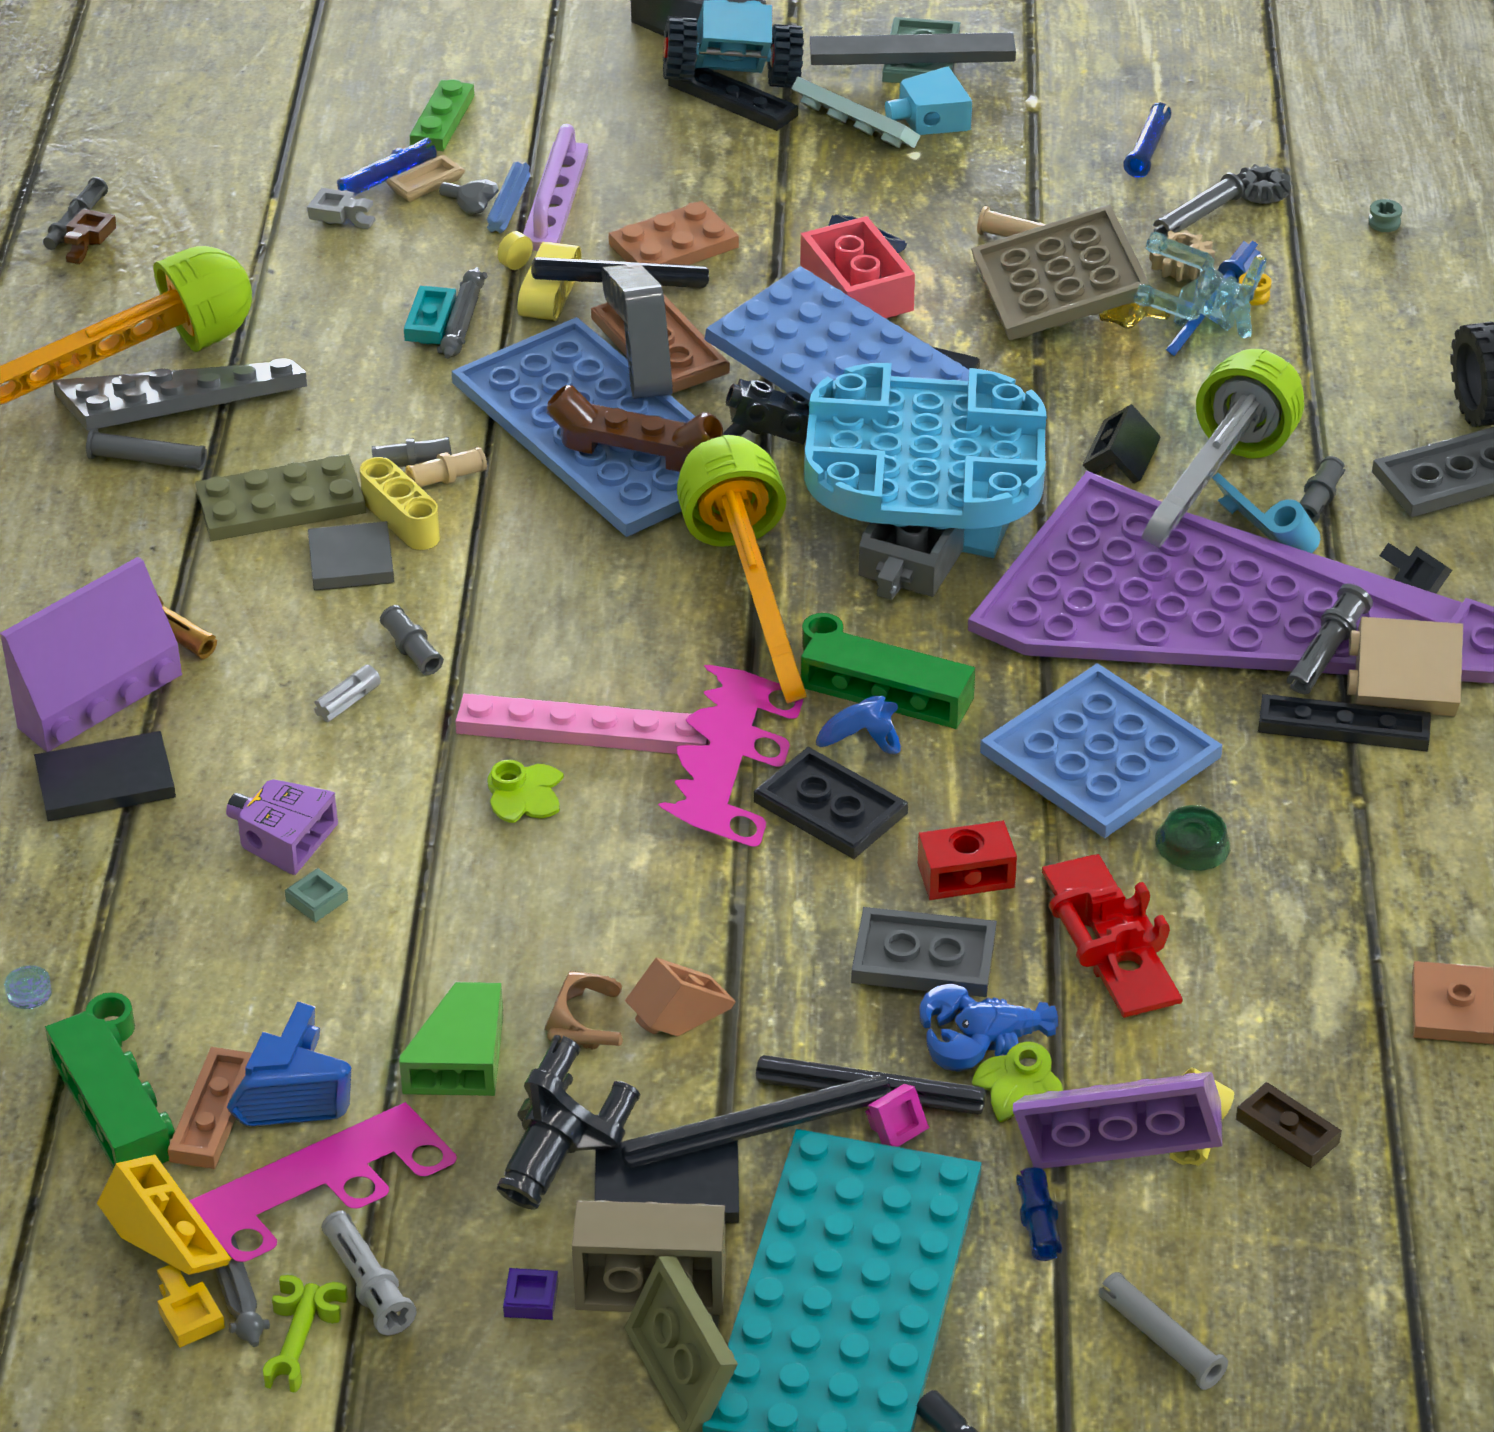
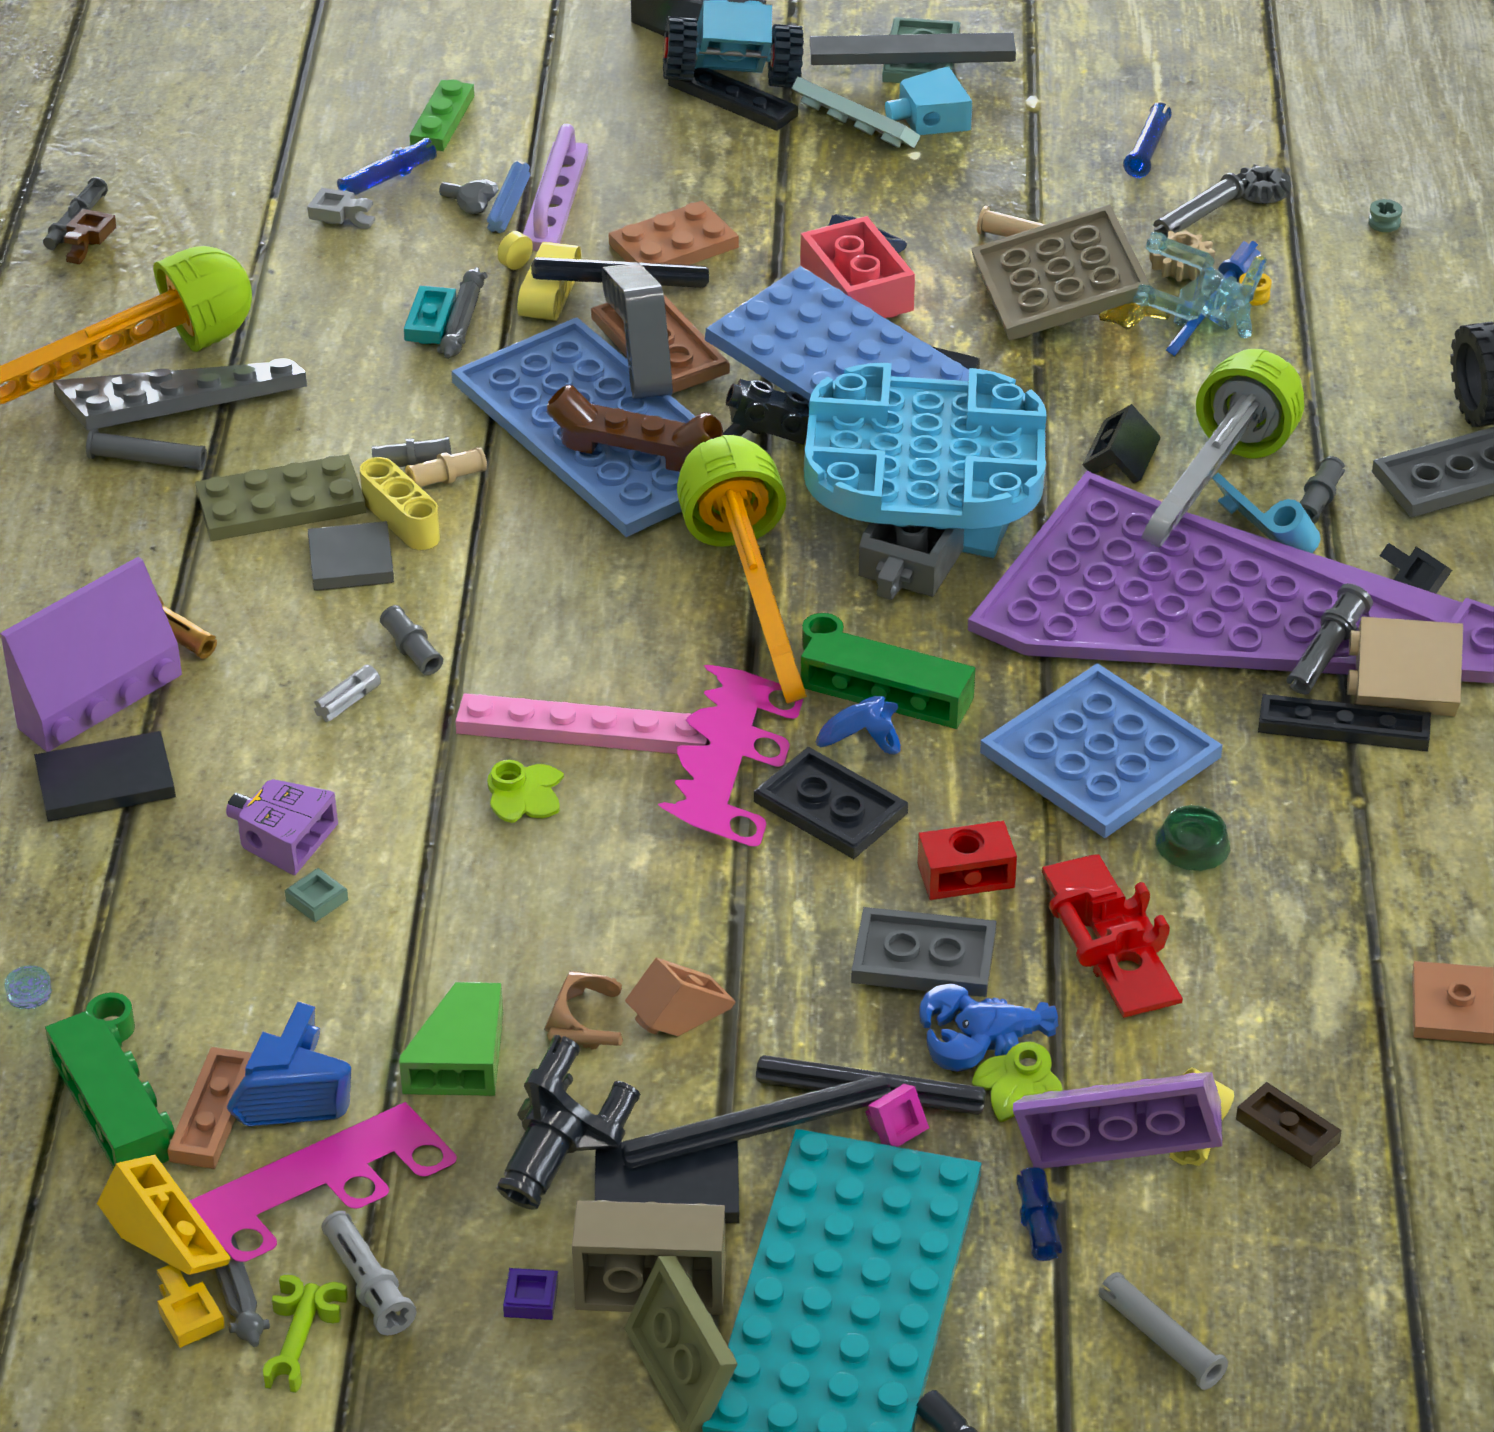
(425, 177): tan tile -> none

